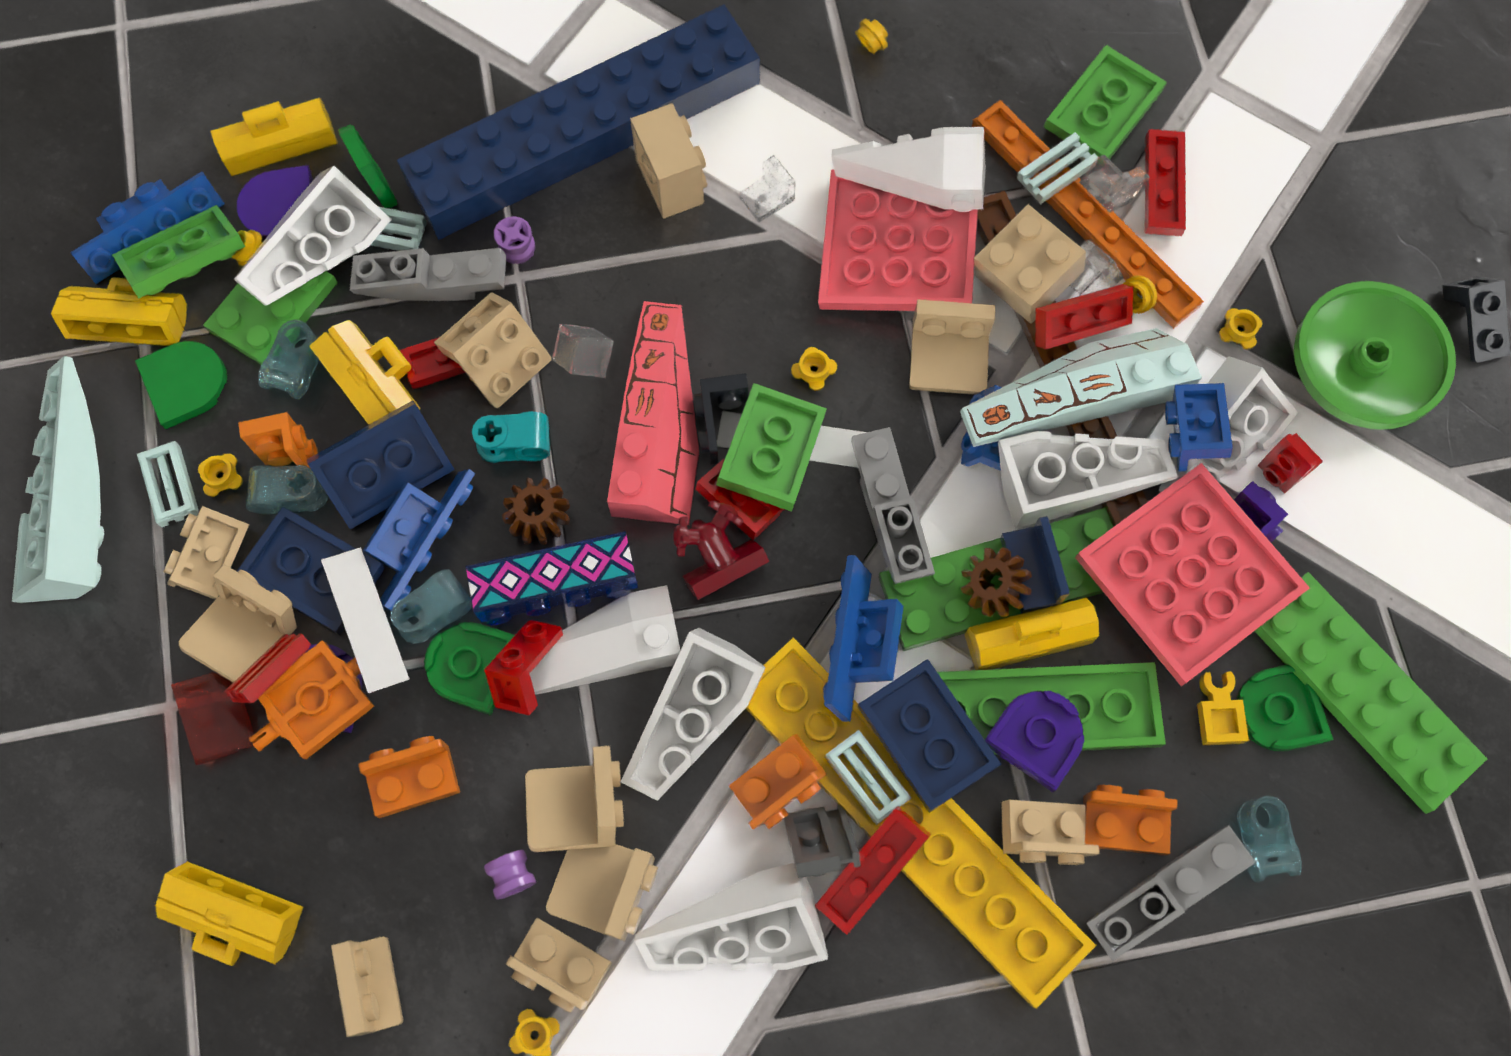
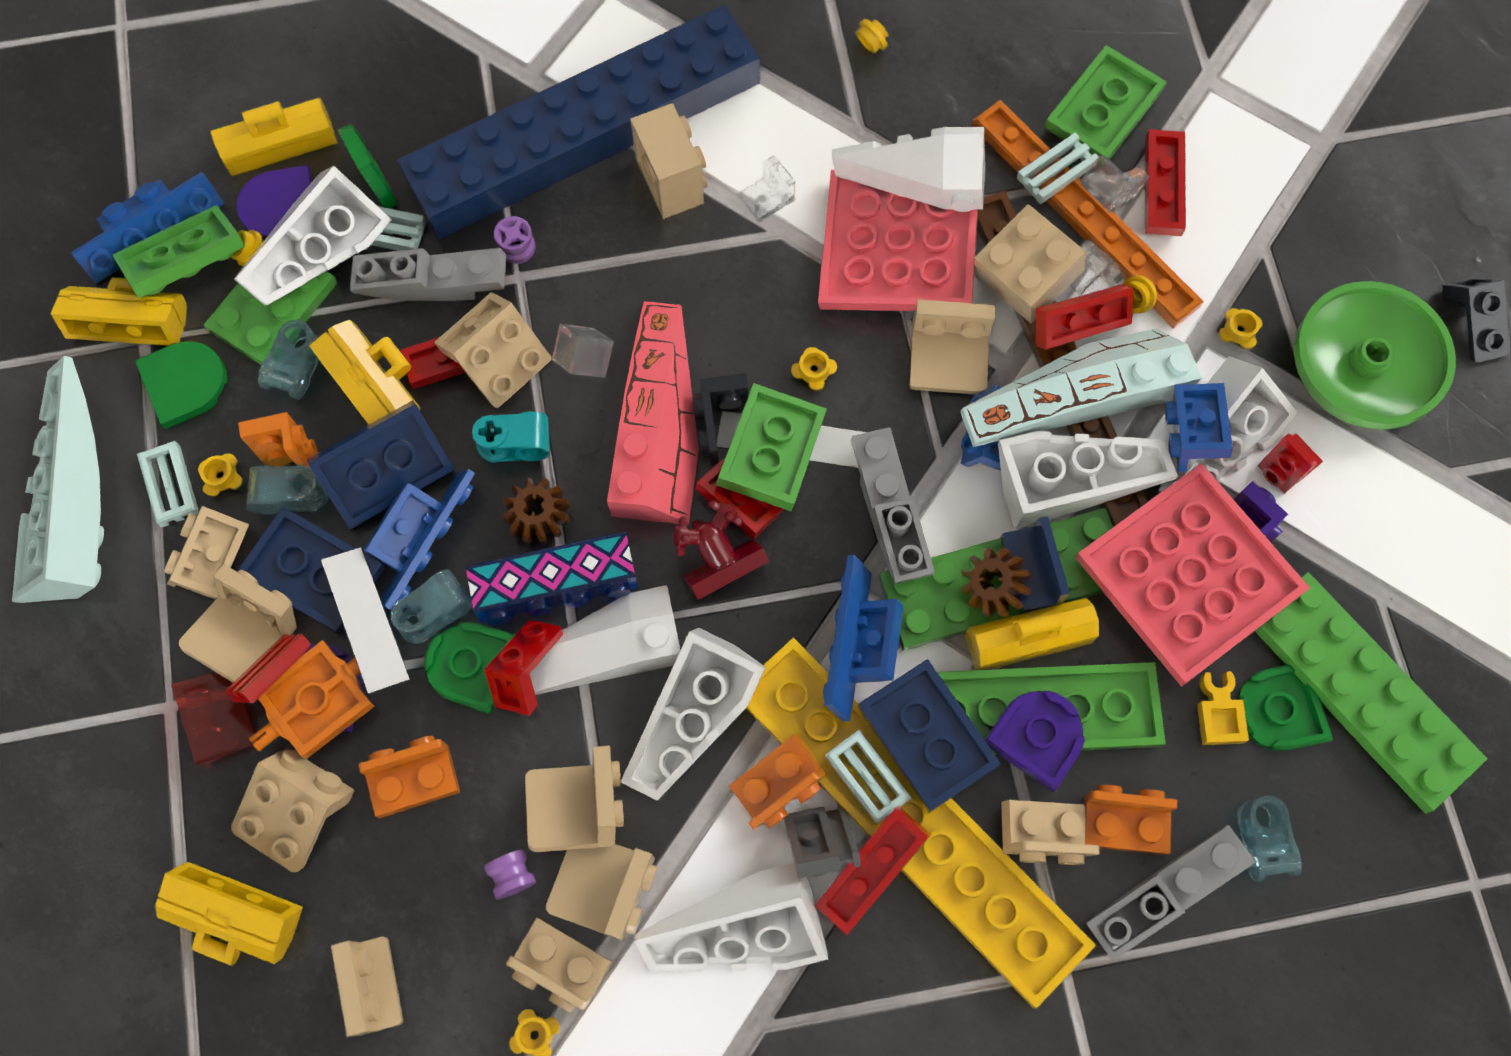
(288, 807): none -> tan bracket

